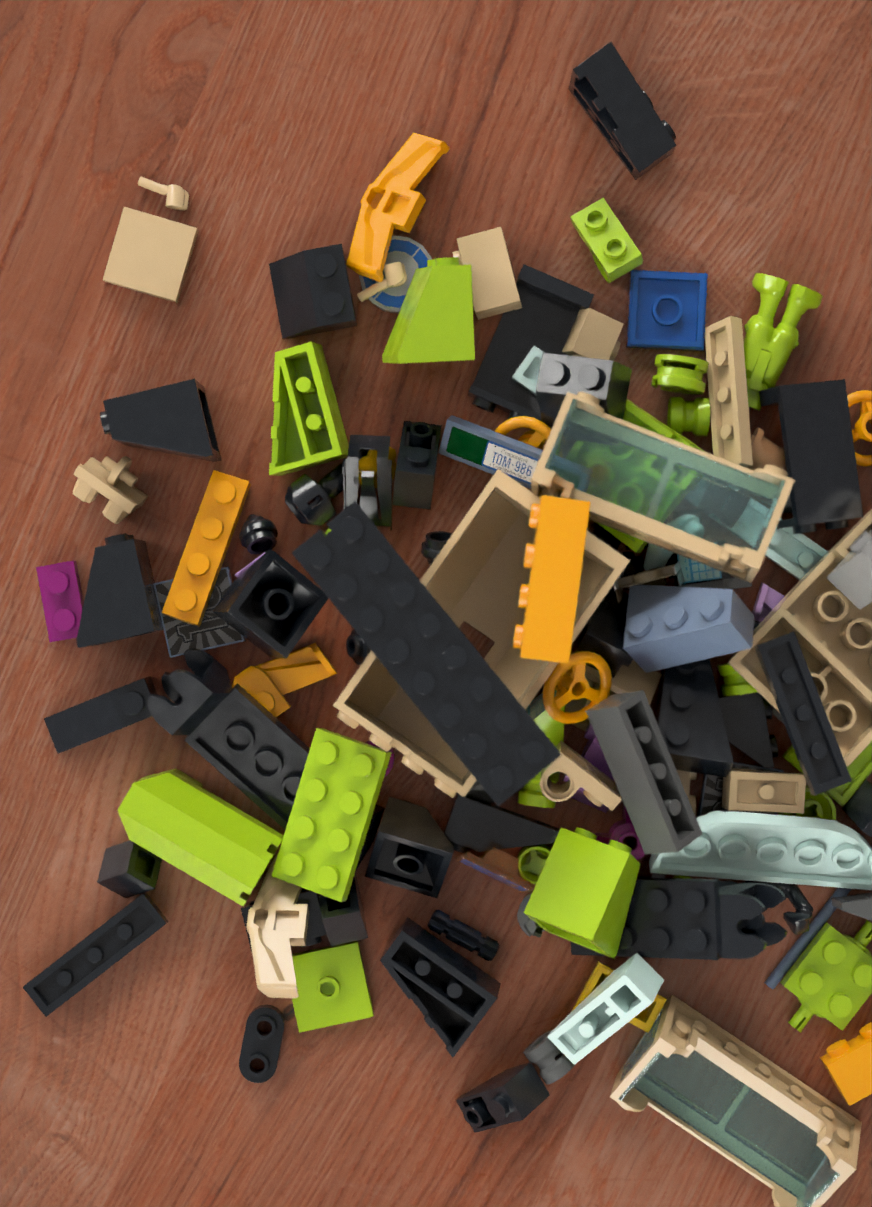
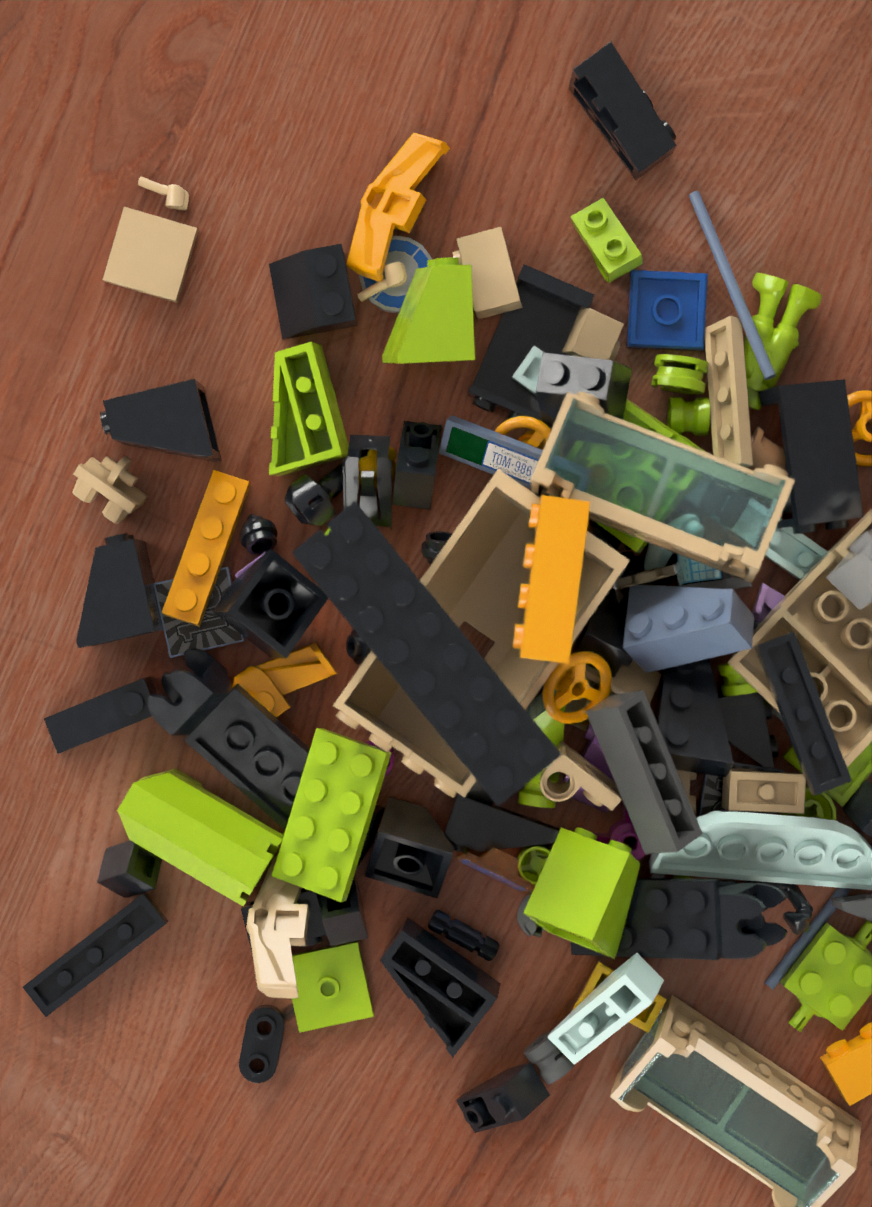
(61, 599): magenta plate -> none
(732, 285): none -> sand blue axle

